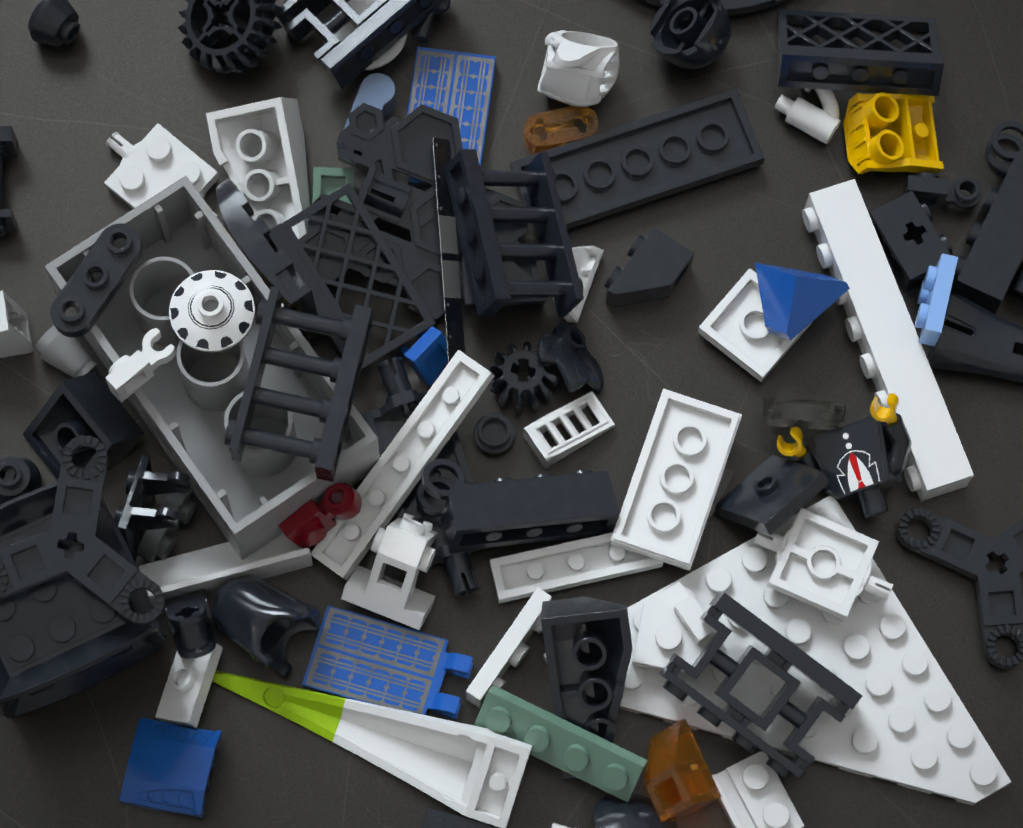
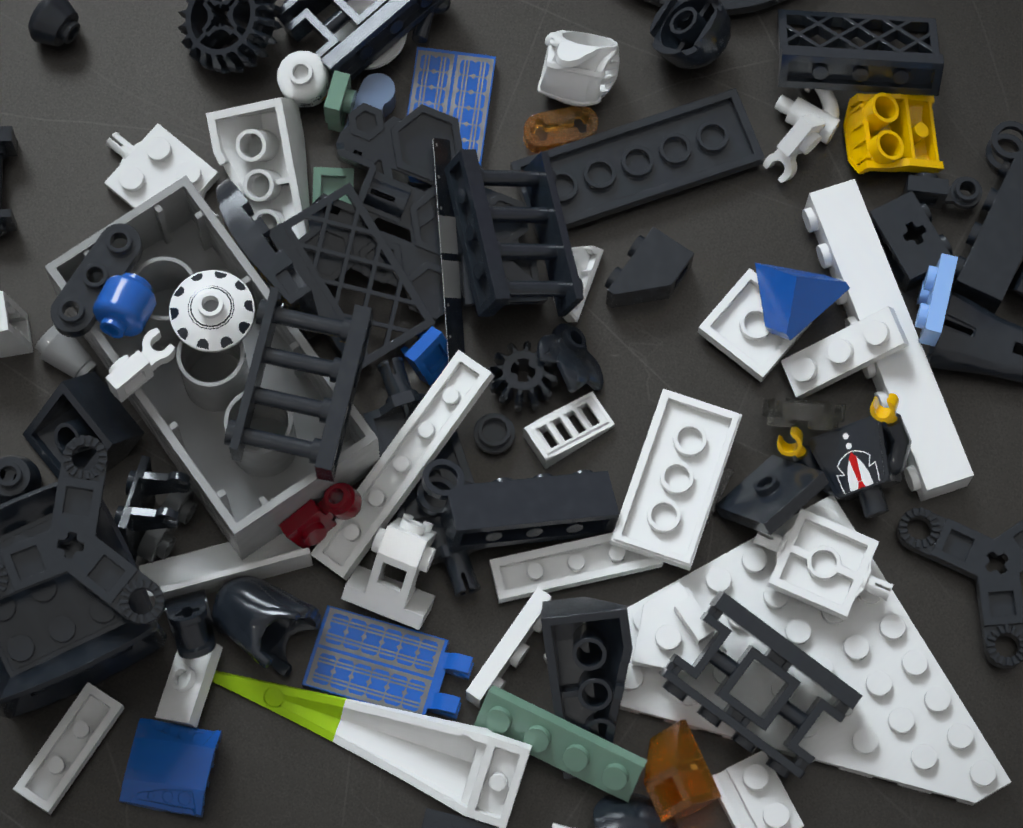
(68, 748): none -> white plate
(124, 305): none -> blue head
(304, 78): none -> white head
(339, 101): none -> sand green plate
(800, 139): none -> white plate
(845, 352): none -> white plate

